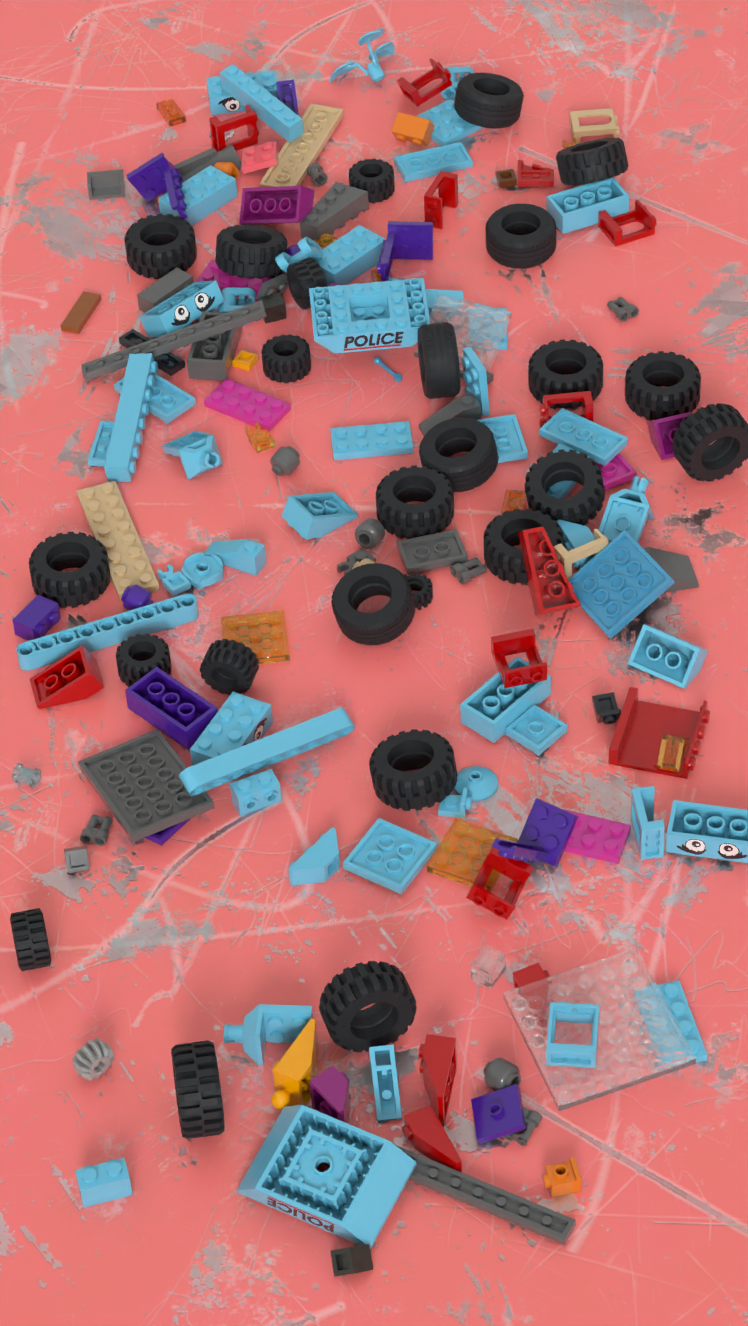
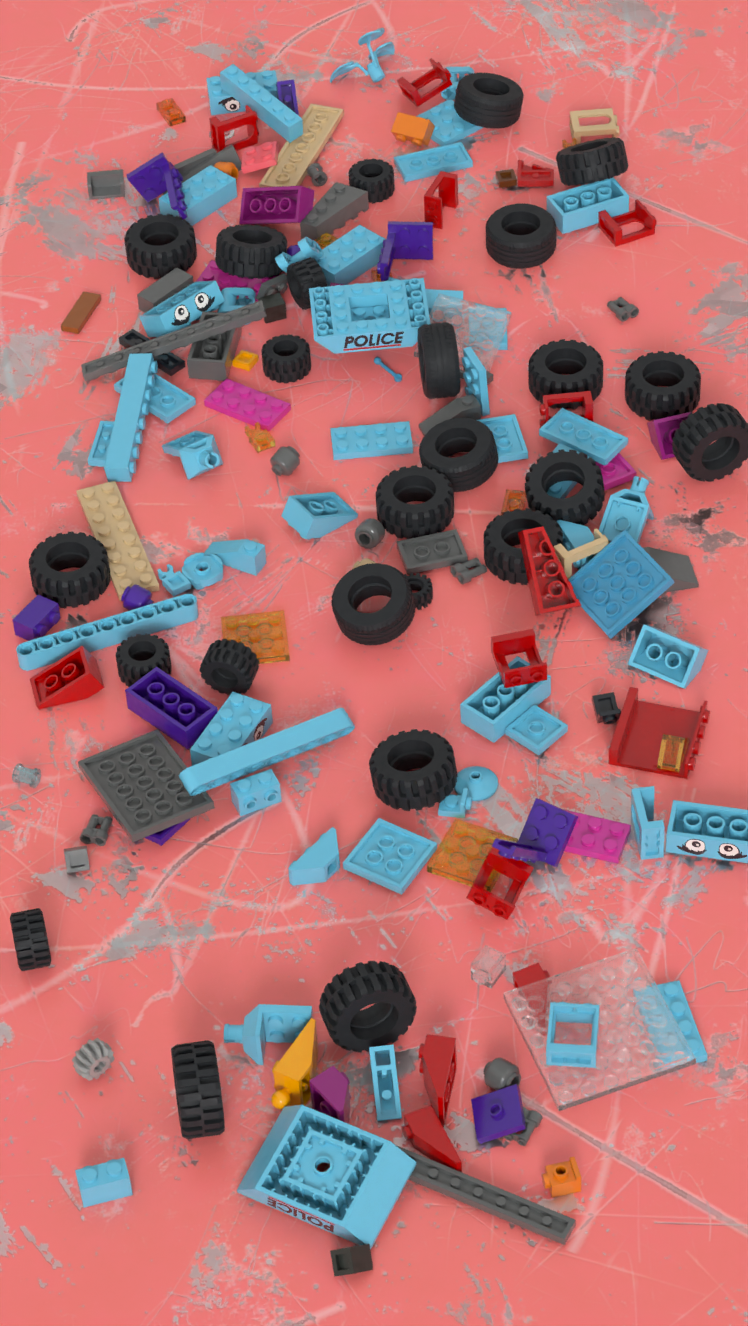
(352, 559): dark grey plate -> none

